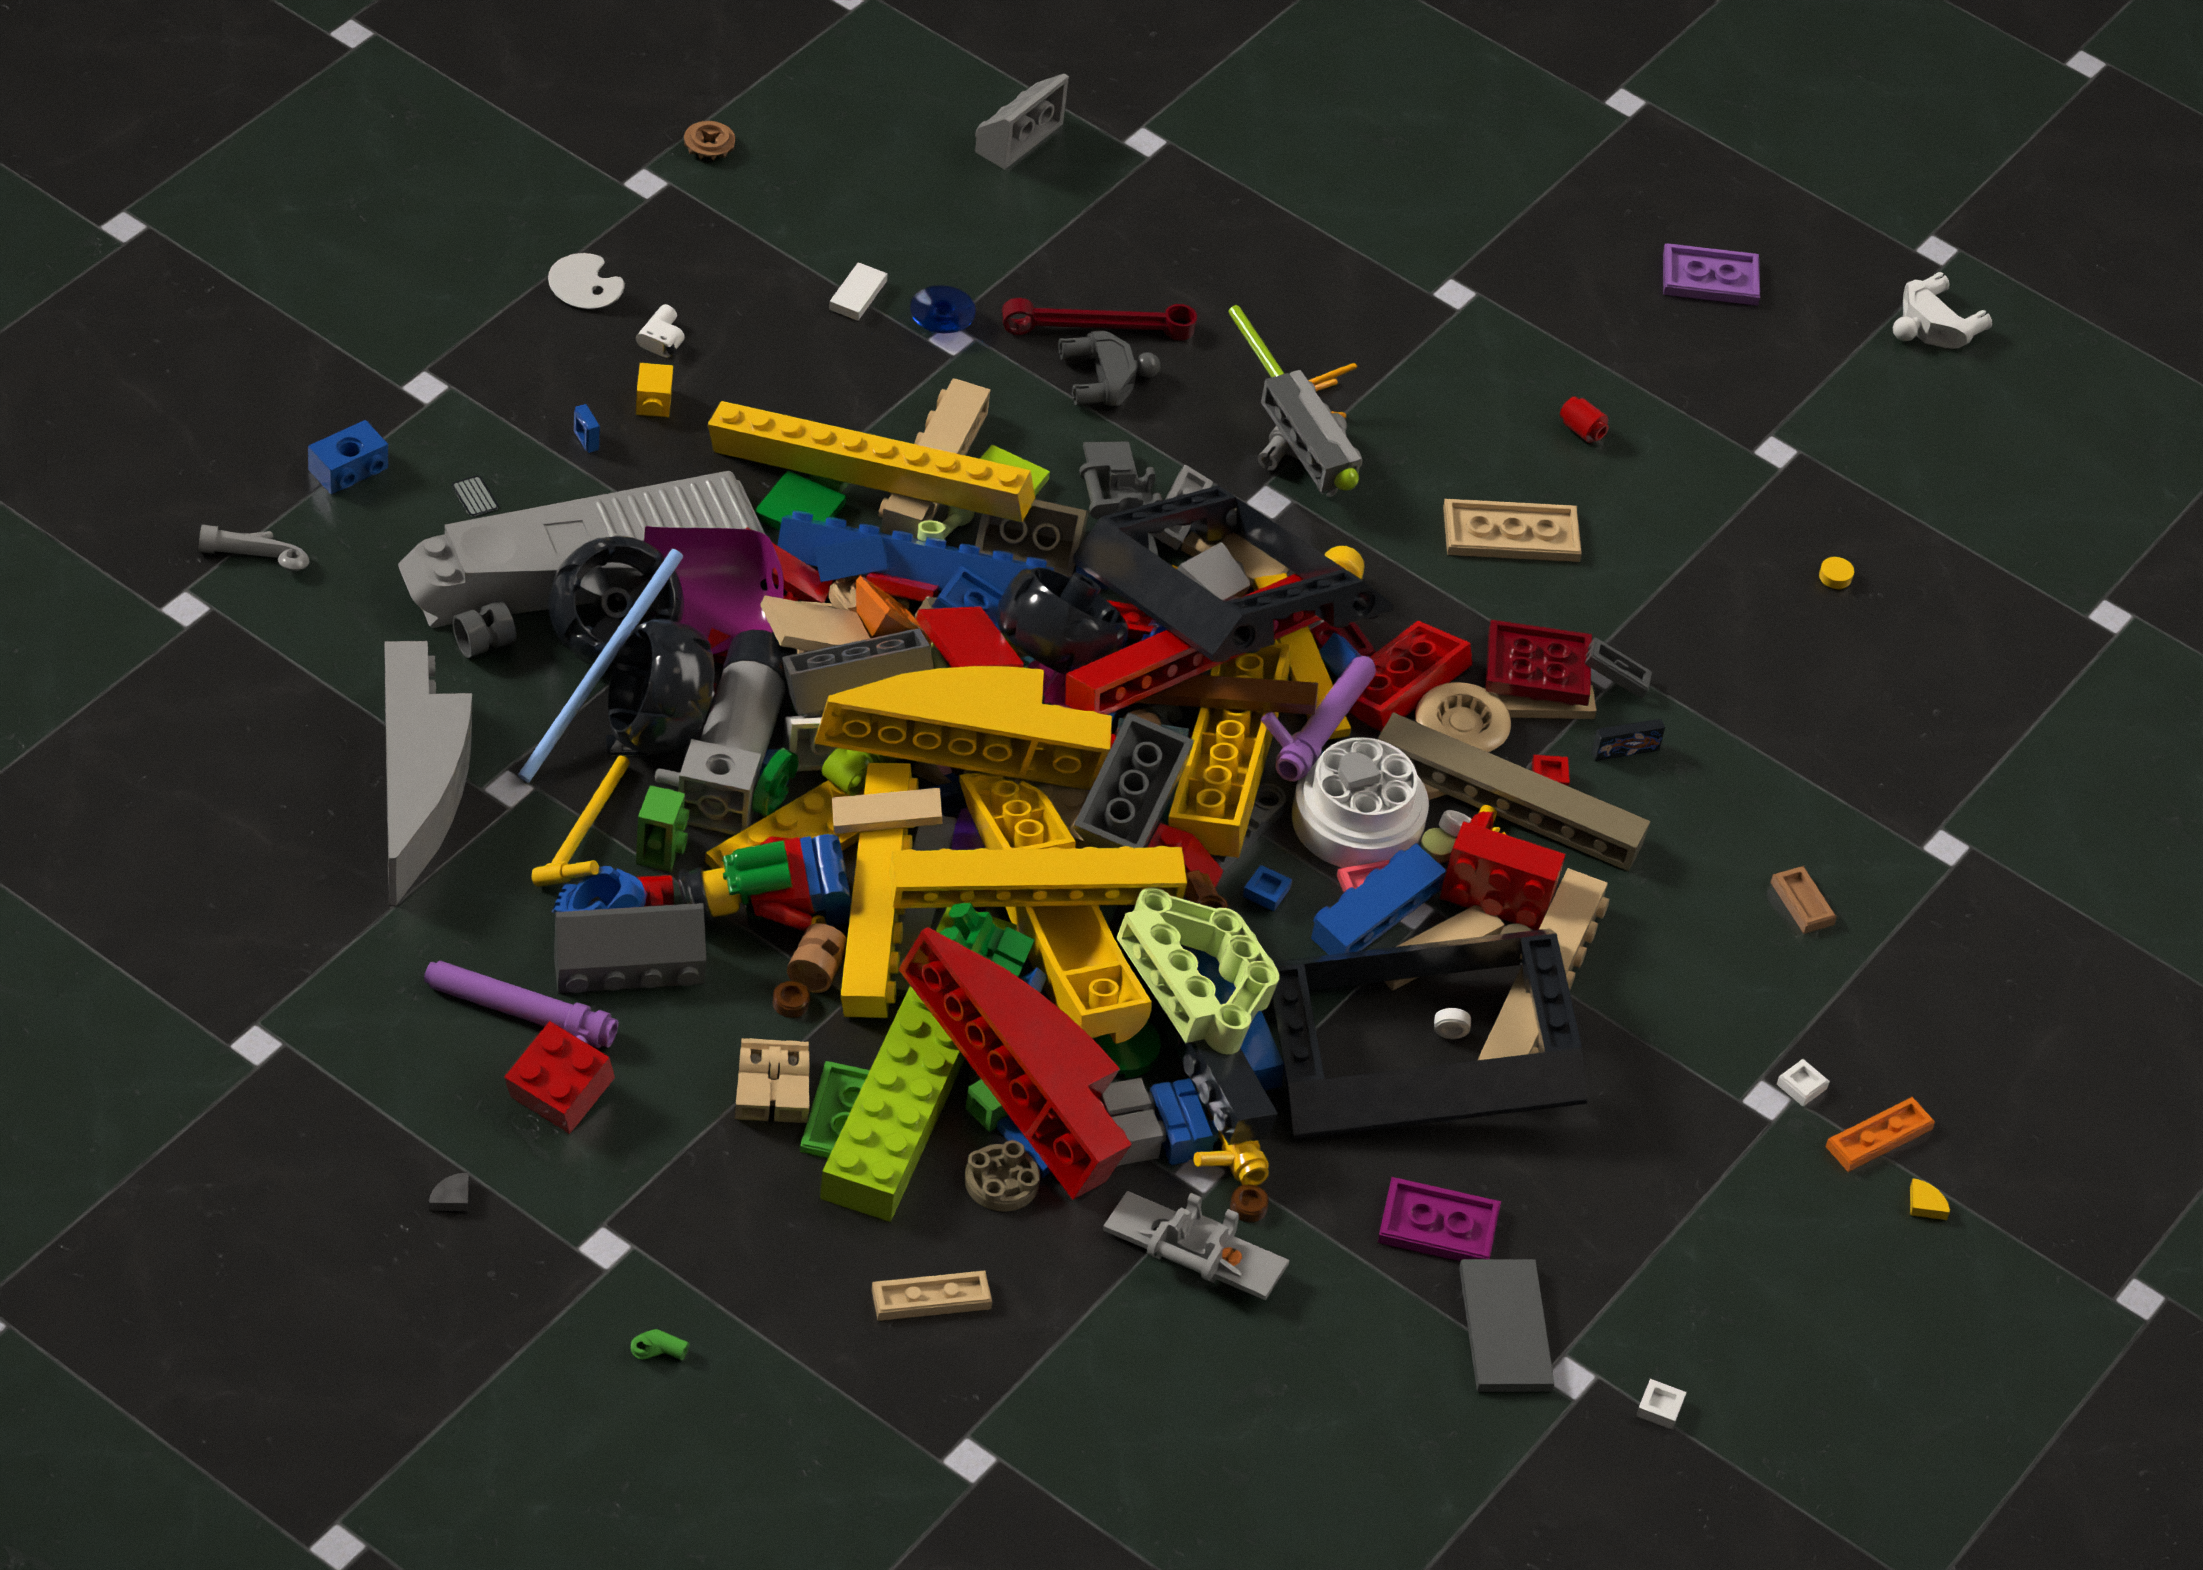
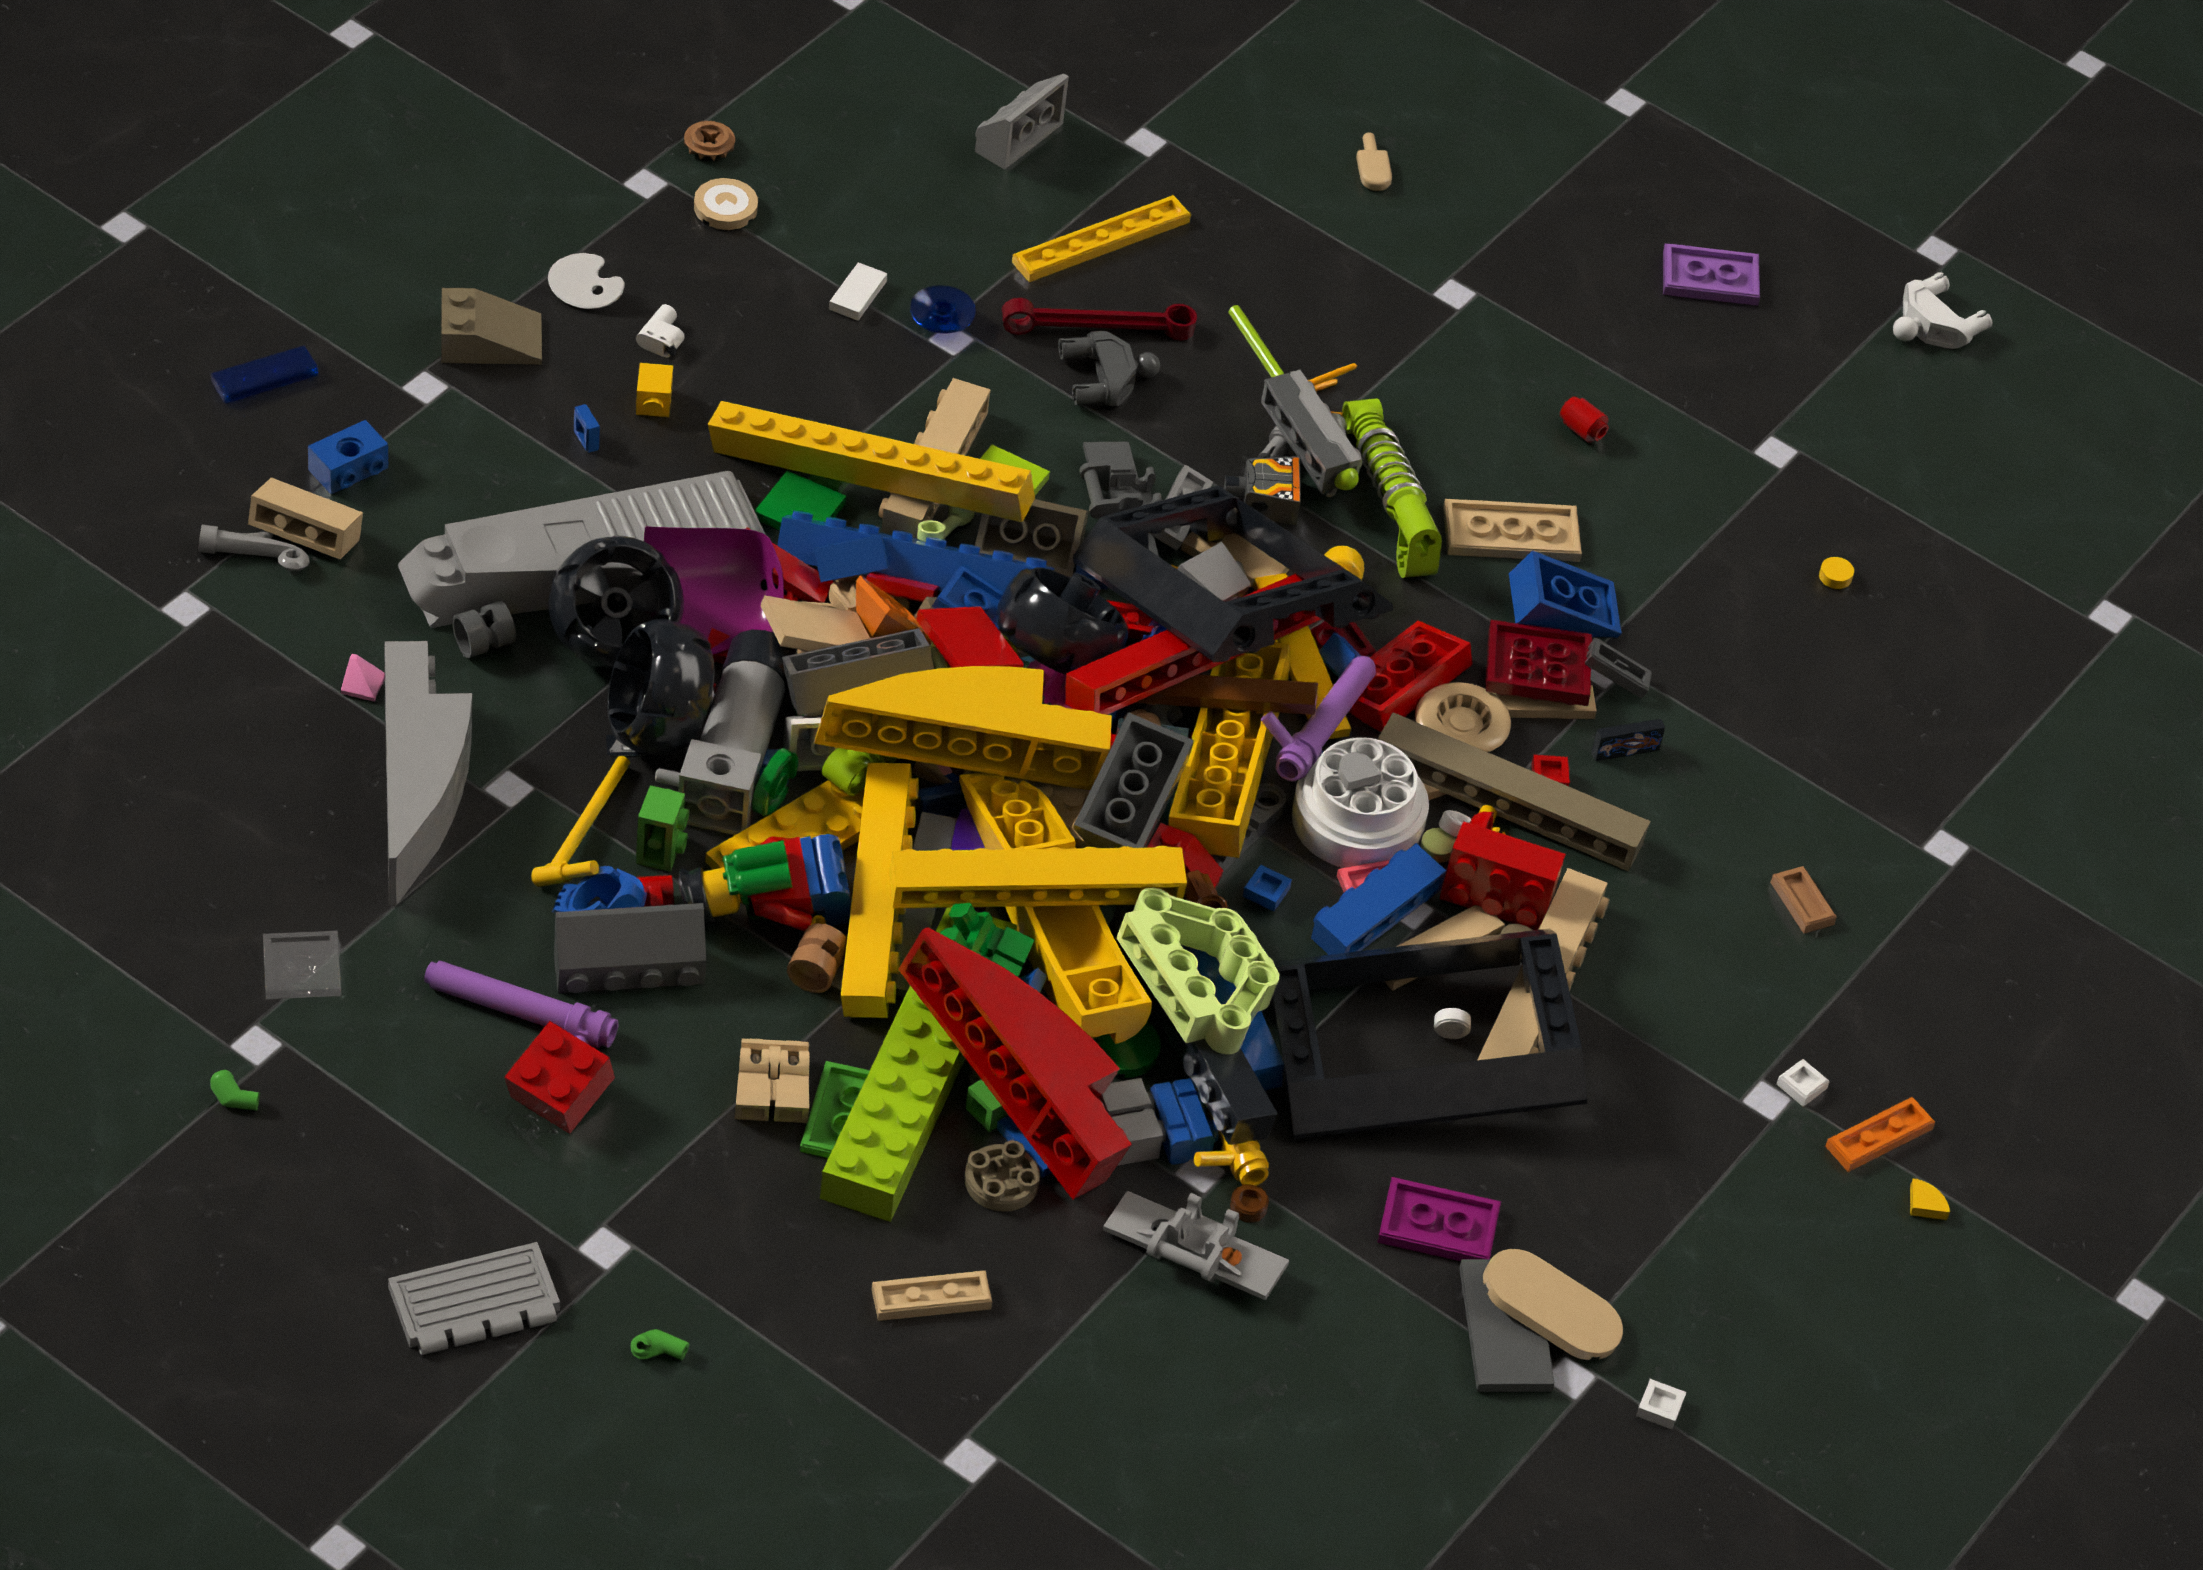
(229, 1093): none -> bright green arm
(264, 374): none -> clear blue tile
(301, 964): none -> clear tile
(305, 518): none -> tan brick
(362, 679): none -> bright pink slope
(450, 1194): flat silver tile -> none
(475, 495): sticker -> none
(475, 1295): none -> light grey hinge
(488, 329): none -> dark tan slope
(600, 666): light blue piece -> none
(726, 203): none -> tan tile
(791, 999): reddish brown tile -> none
(887, 810): tan tile -> none
(1101, 238): none -> yellow tile
(1270, 487): none -> dark grey torso
(1373, 165): none -> tan piece
(1379, 447): none -> lime piece
(1552, 1304): none -> tan tile
(1563, 597): none -> blue slope

